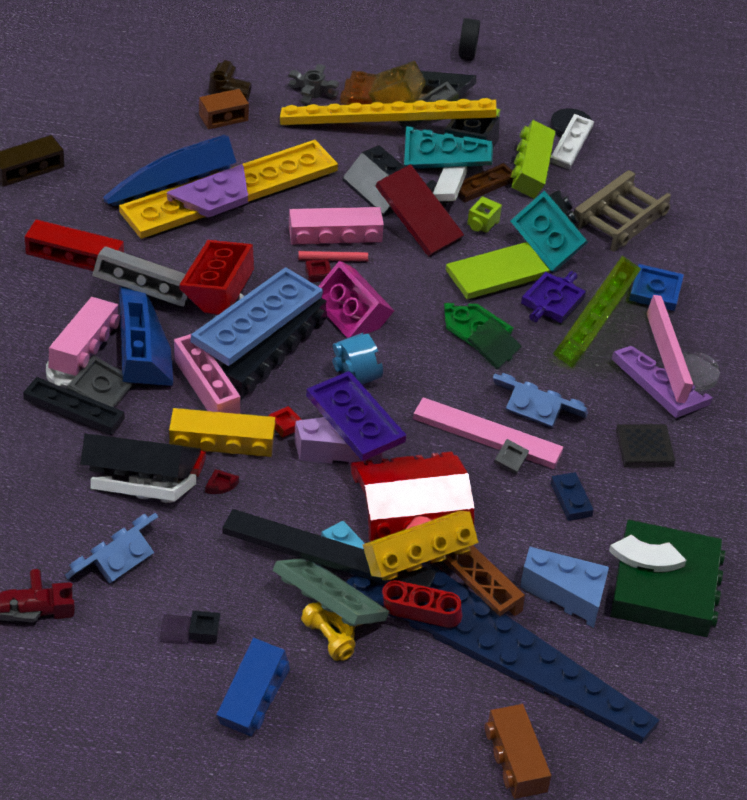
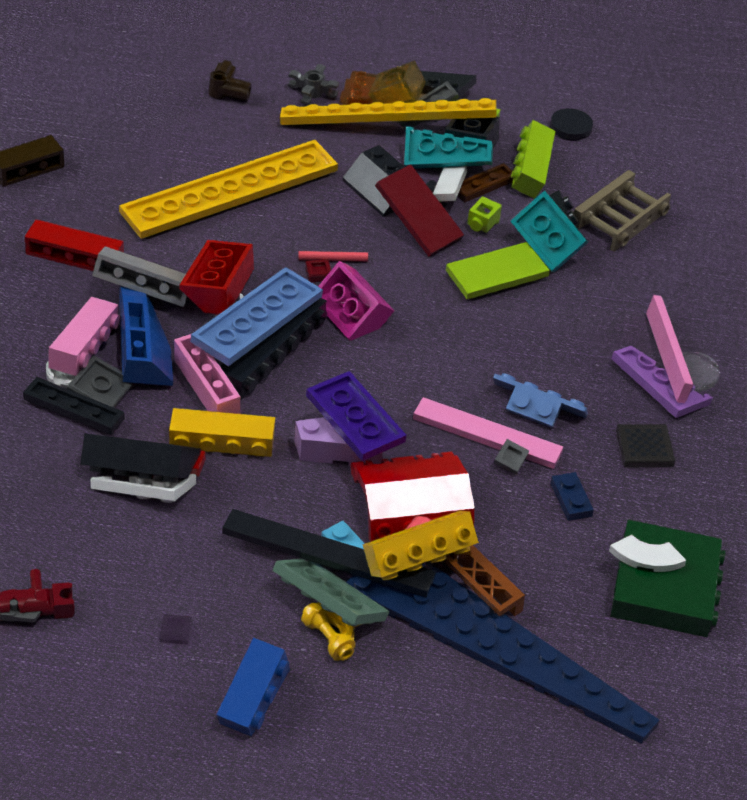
(121, 554): medium blue bracket -> none
(175, 168): blue wedge -> none
(204, 626): black plate -> none
(213, 193): medium lavender wing -> none
(221, 482): dark red tile -> none
(223, 109): dark orange brick -> none
(285, 421): red plate -> none
(335, 225): bright pink brick -> none
(358, 357): dark azure brick -> none
(431, 613): red beam -> none
(465, 319): green tile -> none
(469, 38): black tyre -> none
(494, 343): clear green piece -> none
(518, 751): dark orange brick -> none
(553, 297): dark purple plate -> none
(566, 581): medium blue wedge -> none
(571, 141): white tile -> none
(597, 312): clear neon green brick -> none
(658, 282): blue plate -> none

